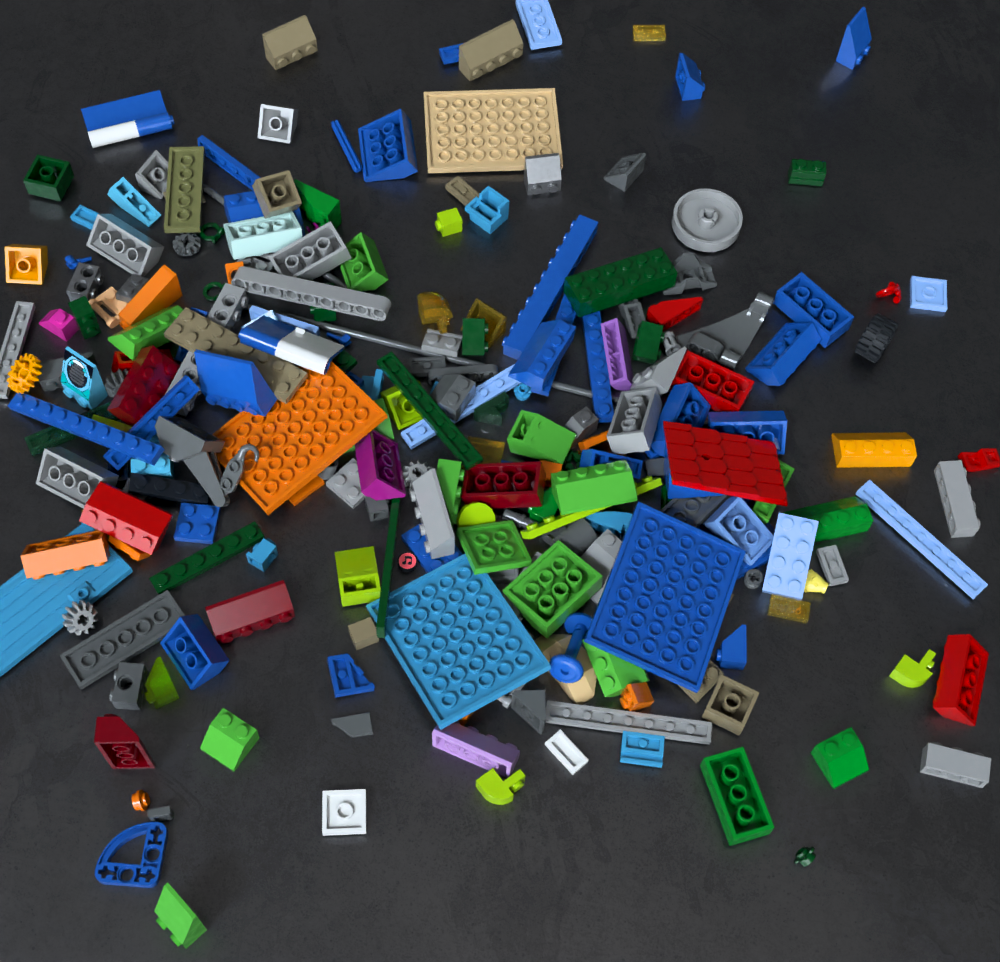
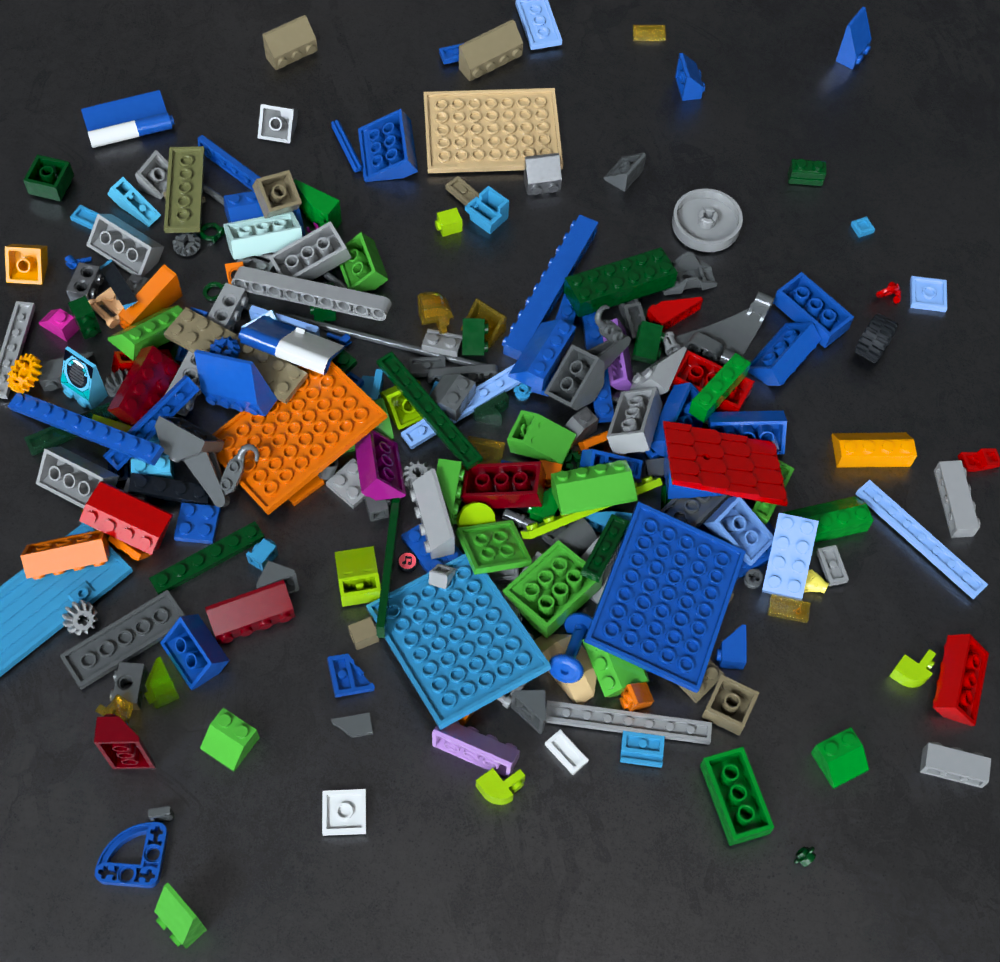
(118, 284): none -> black sticker
(119, 707): none -> clear yellow slope
(140, 800): orange plate -> none
(233, 346): none -> blue gear
(274, 572): none -> dark grey slope
(441, 576): none -> light grey slope
(582, 371): none -> dark grey slope
(605, 548): none -> dark green tile
(719, 387): none -> green brick
(862, 227): none -> dark azure tile

